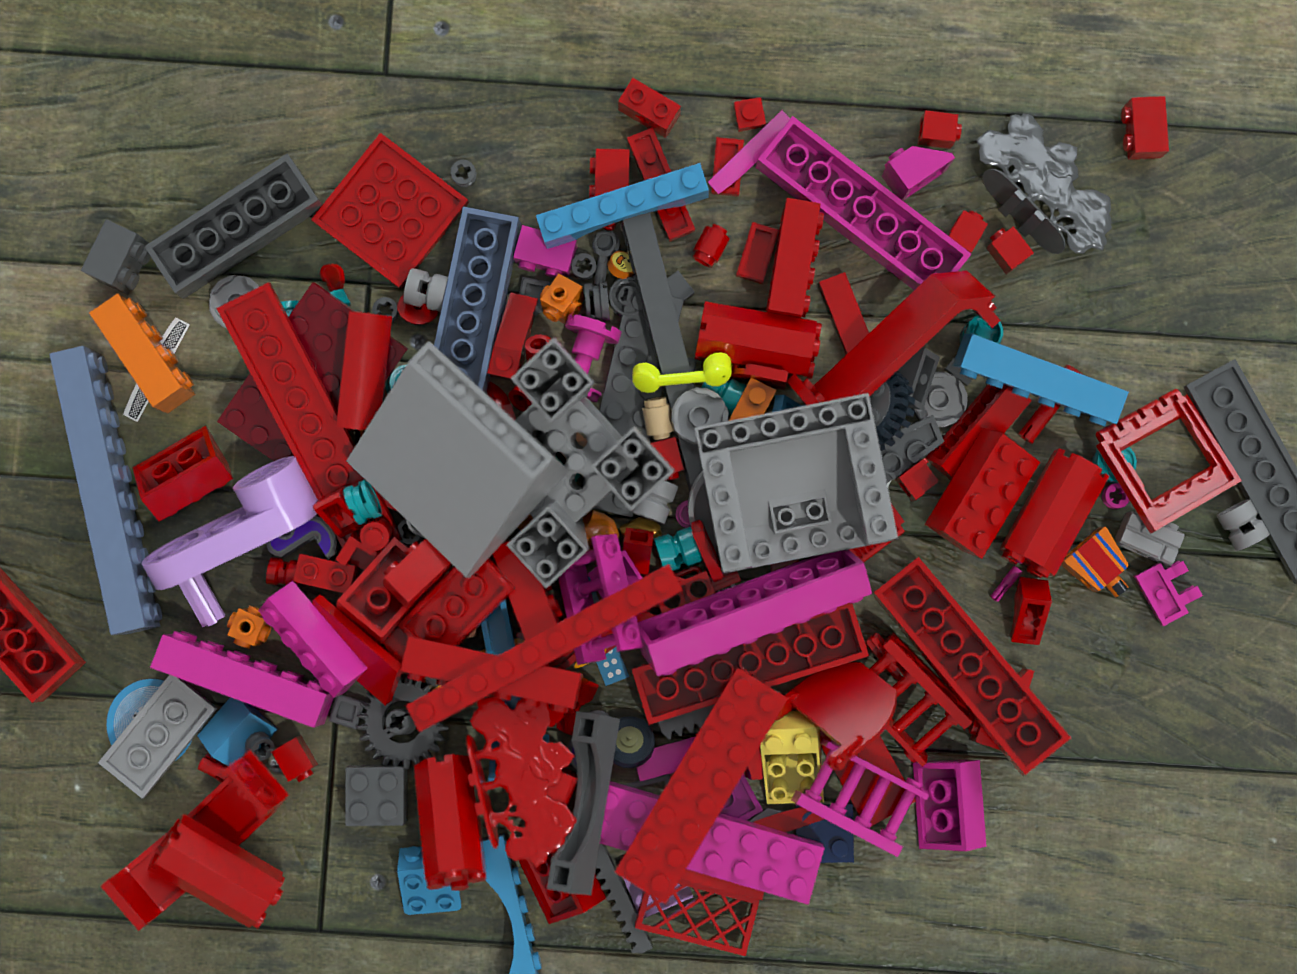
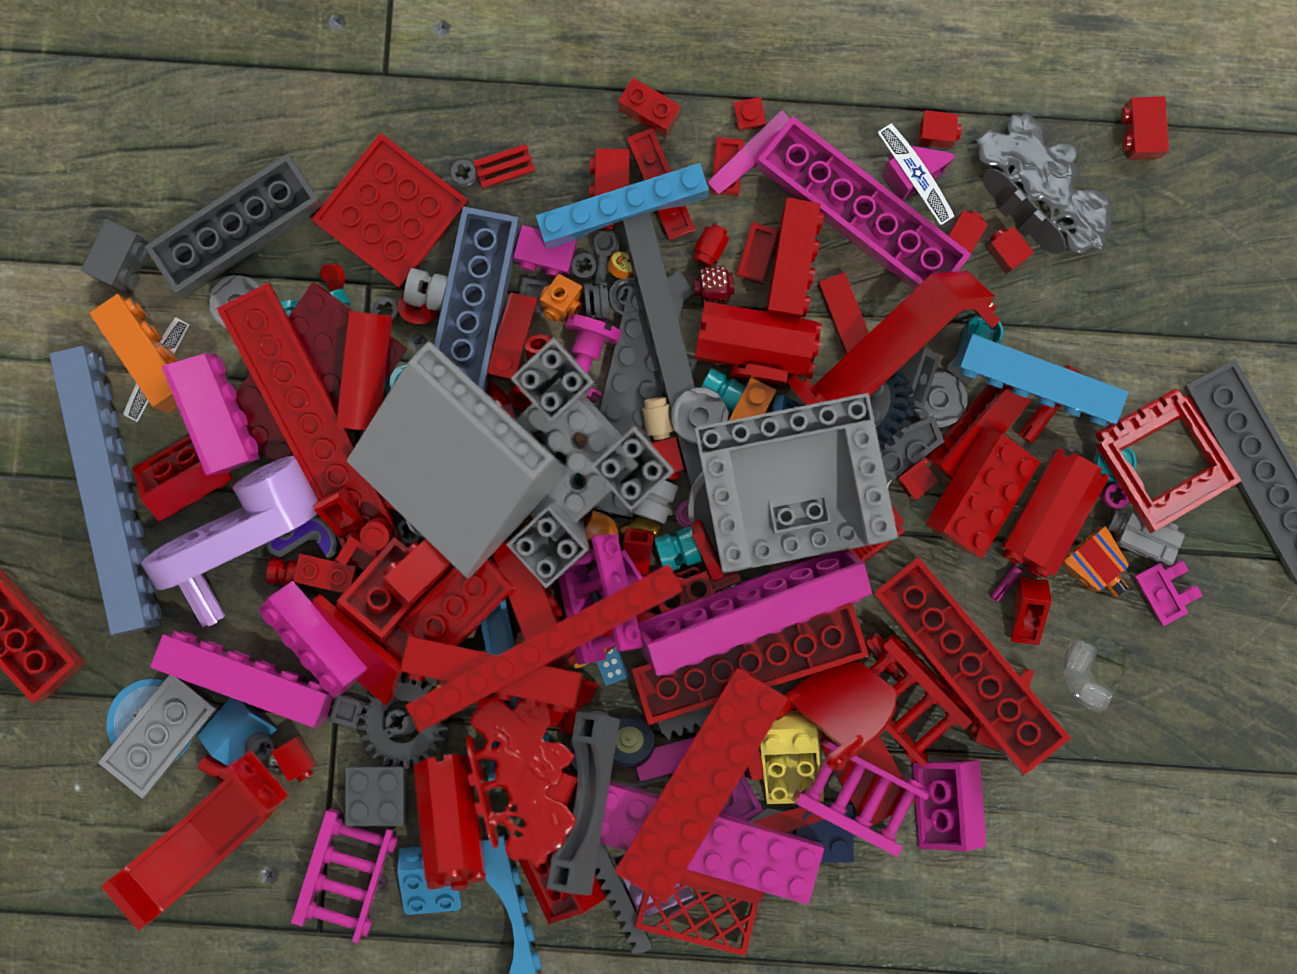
(211, 413): none -> dark pink slope
(217, 872): red brick -> none
(259, 628): orange brick -> none
(316, 881): none -> dark pink fence
(362, 502): teal wheel -> none
(503, 166): none -> red tile
(714, 284): none -> dark red head
(715, 372): neon yellow piece -> none
(917, 173): none -> white sticker
(1079, 677): none -> clear cylinder
(1117, 522): none -> dark grey bush
(1238, 515): light grey wheel -> none

